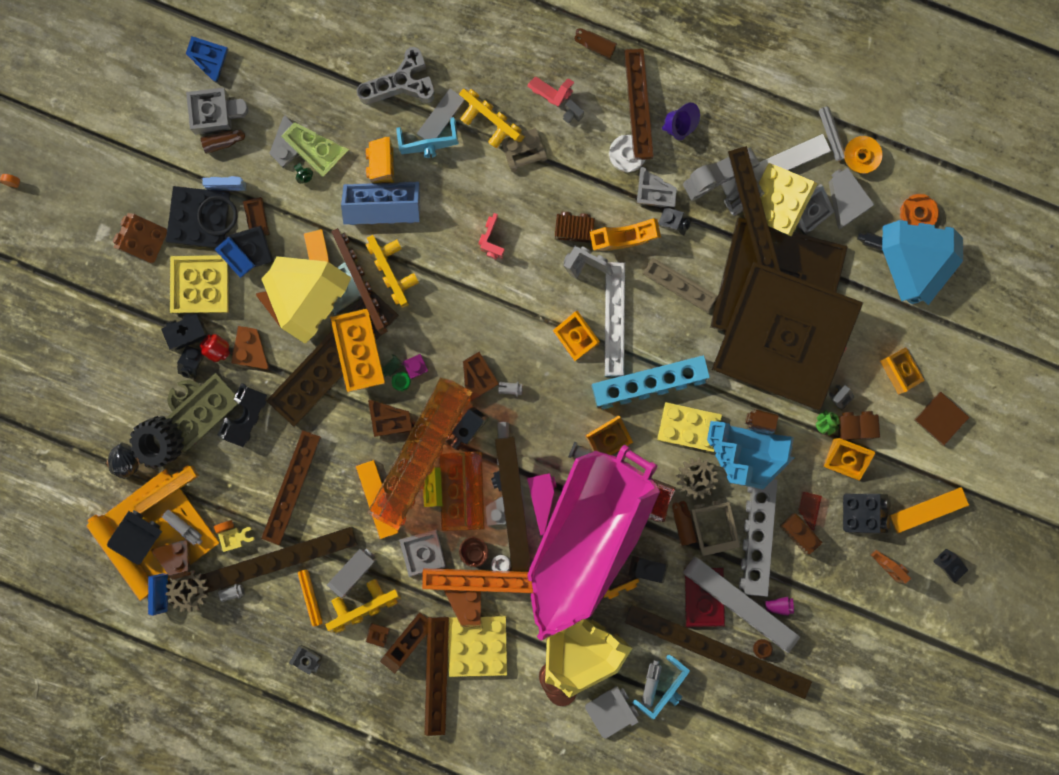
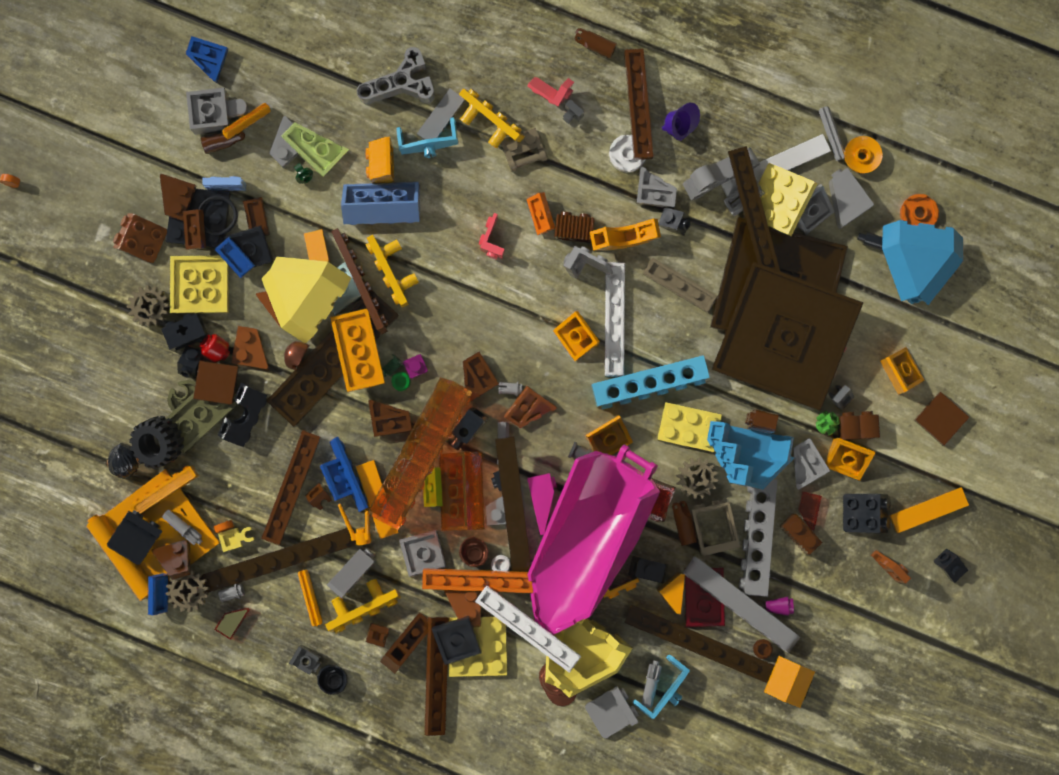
(139, 309): none -> dark tan gear
(176, 196): none -> reddish brown wing
(194, 229): none -> reddish brown plate
(216, 382): none -> reddish brown tile
(231, 622): none -> olive tile
(245, 121): none -> light orange axle
(294, 354): none -> copper hair
(316, 495): none -> reddish brown tile
(332, 680): none -> black hair
(341, 477): none -> blue bracket
(362, 534): none -> light orange plant
(456, 640): none -> black plate
(528, 407): none -> dark orange wing
(528, 628): none -> white tile
(540, 213): none -> orange plate
(673, 592): none -> light orange slope
(789, 682): none -> light orange slope
(808, 463): none -> light grey wing

